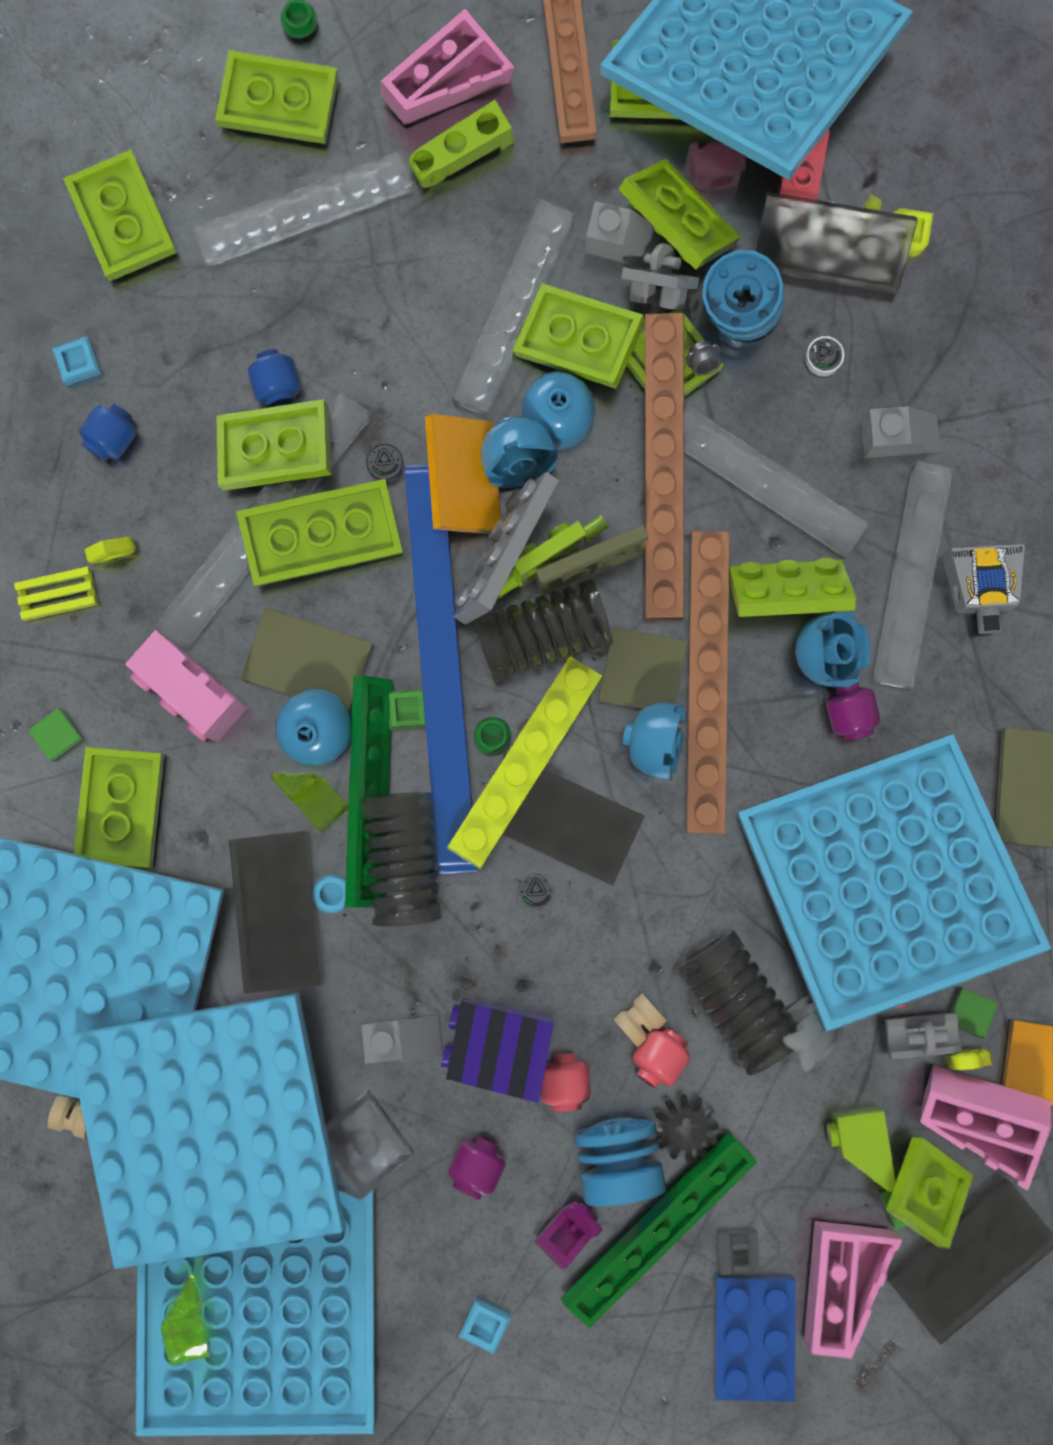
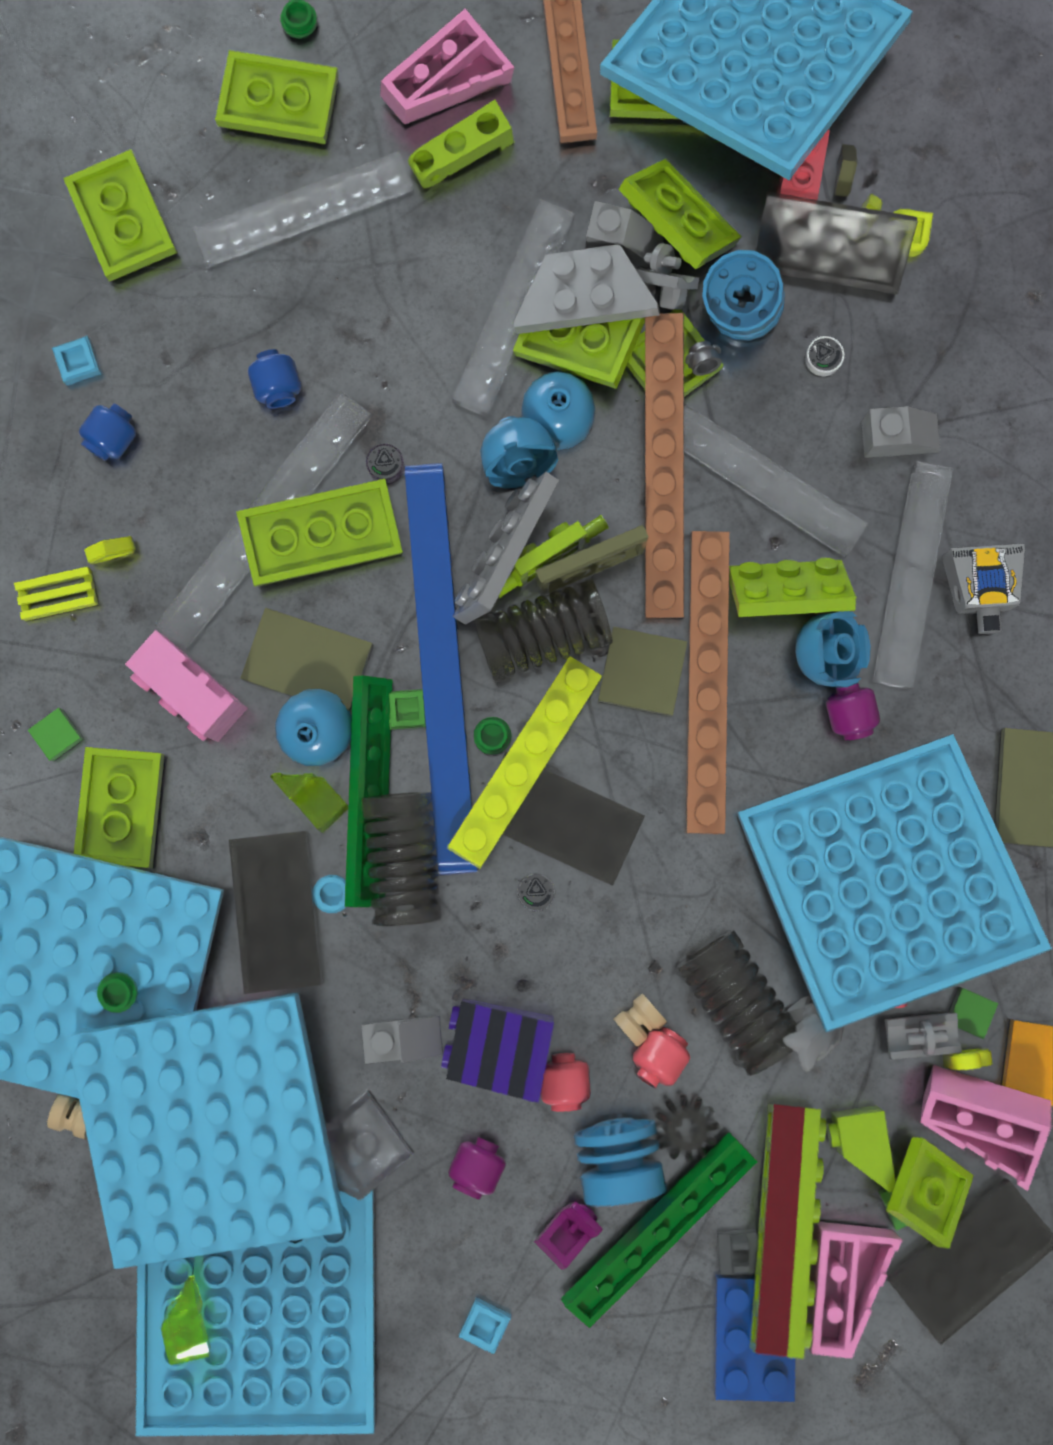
(117, 992): none -> green plate
(273, 445): lime plate -> none
(458, 485): light orange tile -> none
(584, 290): none -> light grey wing
(656, 739): dark azure cylinder -> none
(714, 166): clear pink brick -> none
(786, 1231): none -> brick
(846, 170): none -> olive tile

